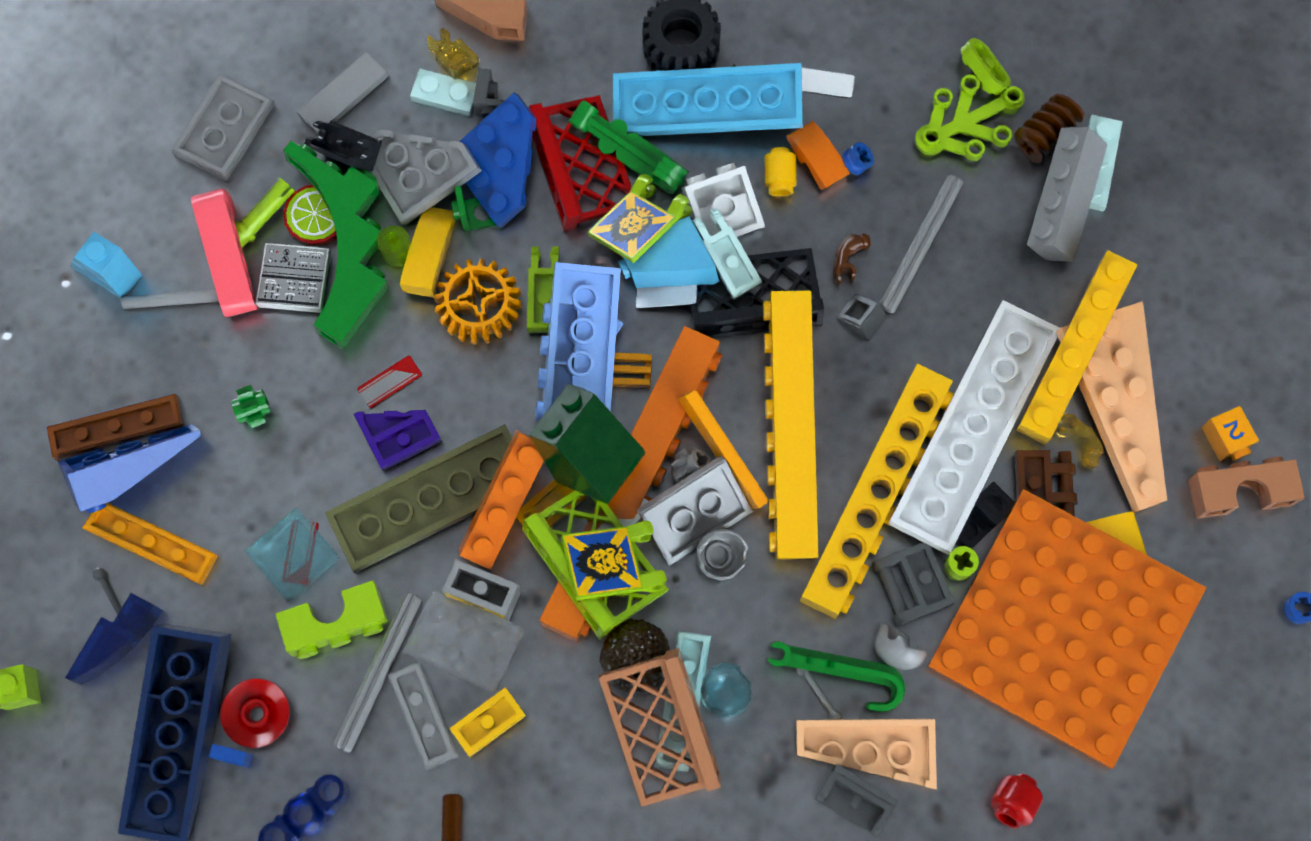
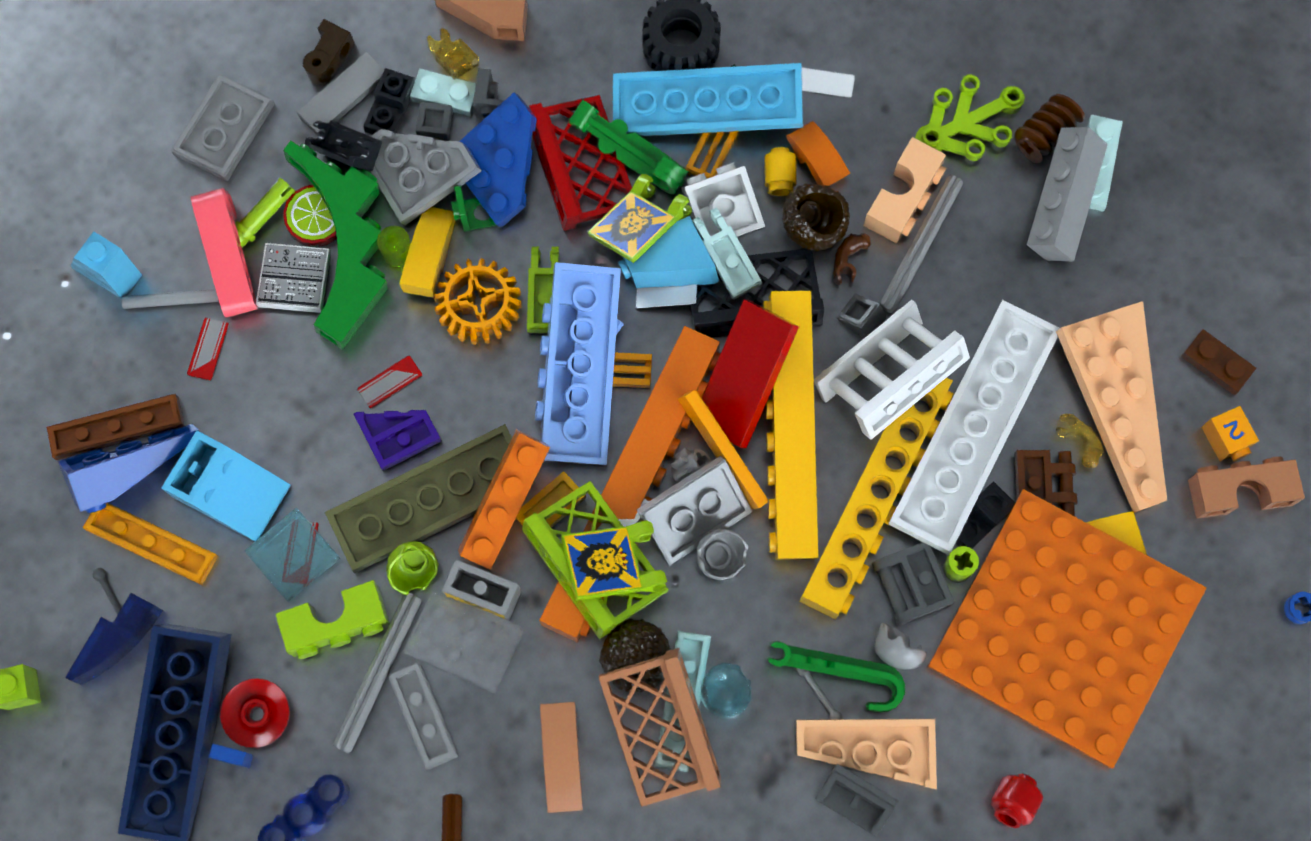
(207, 349): none -> sticker
(225, 486): none -> medium azure slope
(251, 406): green gear -> none
(328, 54): none -> dark brown leg
(390, 102): none -> black slope
(411, 567): none -> lime hair
(434, 120): none -> dark grey plate
(487, 722): yellow plate -> none
(561, 757): none -> nougat slope
(585, 445): dark green slope -> none
(707, 160): none -> light orange tile
(748, 370): none -> red tile
(815, 216): none -> dark brown hair
(858, 158): blue bush -> none
(892, 213): none -> light nougat arch
(905, 390): none -> white fence
(985, 66): lime plate -> none
(1076, 348): yellow arch -> none
(1218, 362): none -> reddish brown plate

